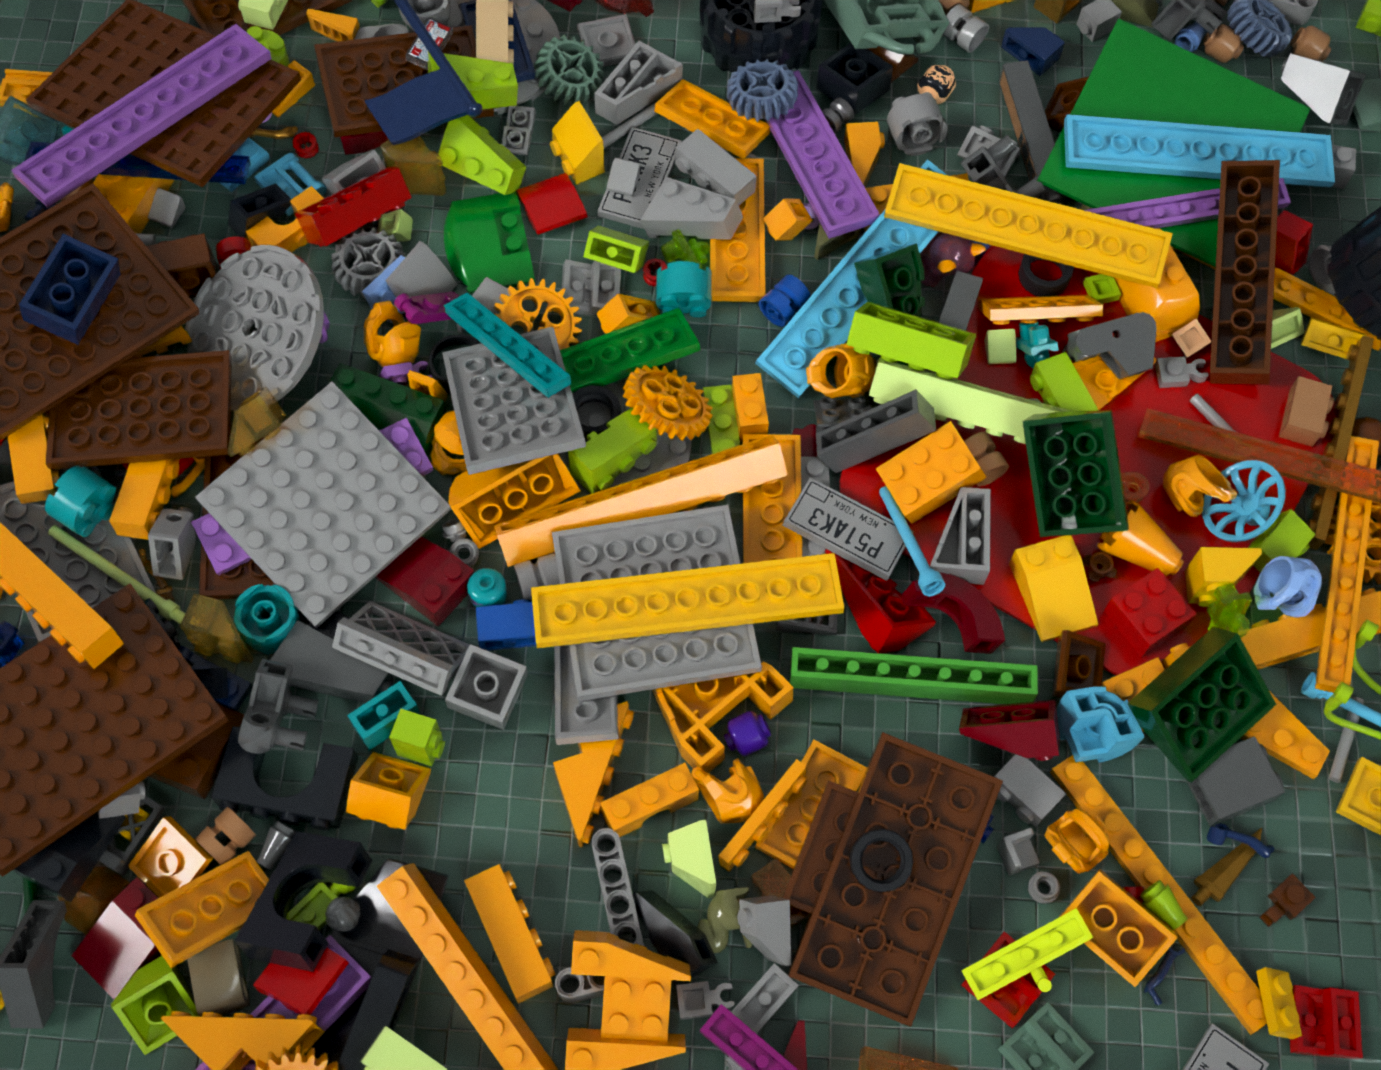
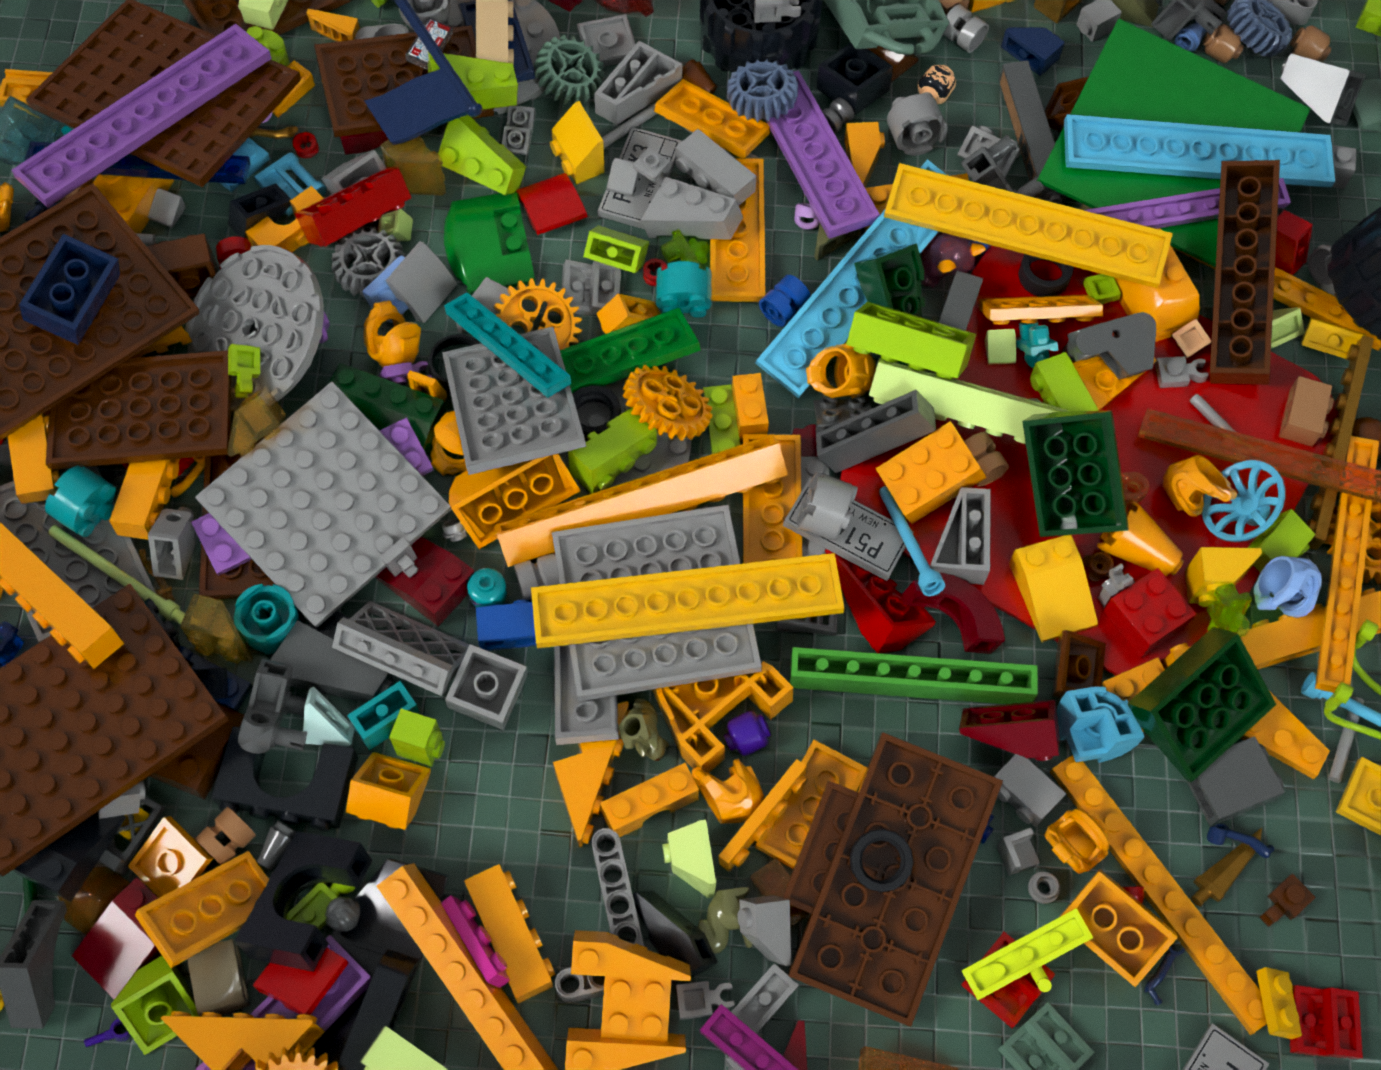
(108, 1034): none -> dark purple hand
(245, 364): none -> lime plate
(325, 722): none -> light aqua slope
(400, 558): none -> light grey tile
(425, 307): magenta plate -> none
(467, 544): light grey plate -> none
(476, 940): none -> dark pink plate
(640, 731): none -> olive animal
(653, 166): none -> light grey bracket
(697, 75): none -> reddish brown cone
(787, 219): light orange brick -> none
(826, 506): none -> light grey brick
(1115, 584): none -> light grey plate
(1163, 903): lime cone -> none

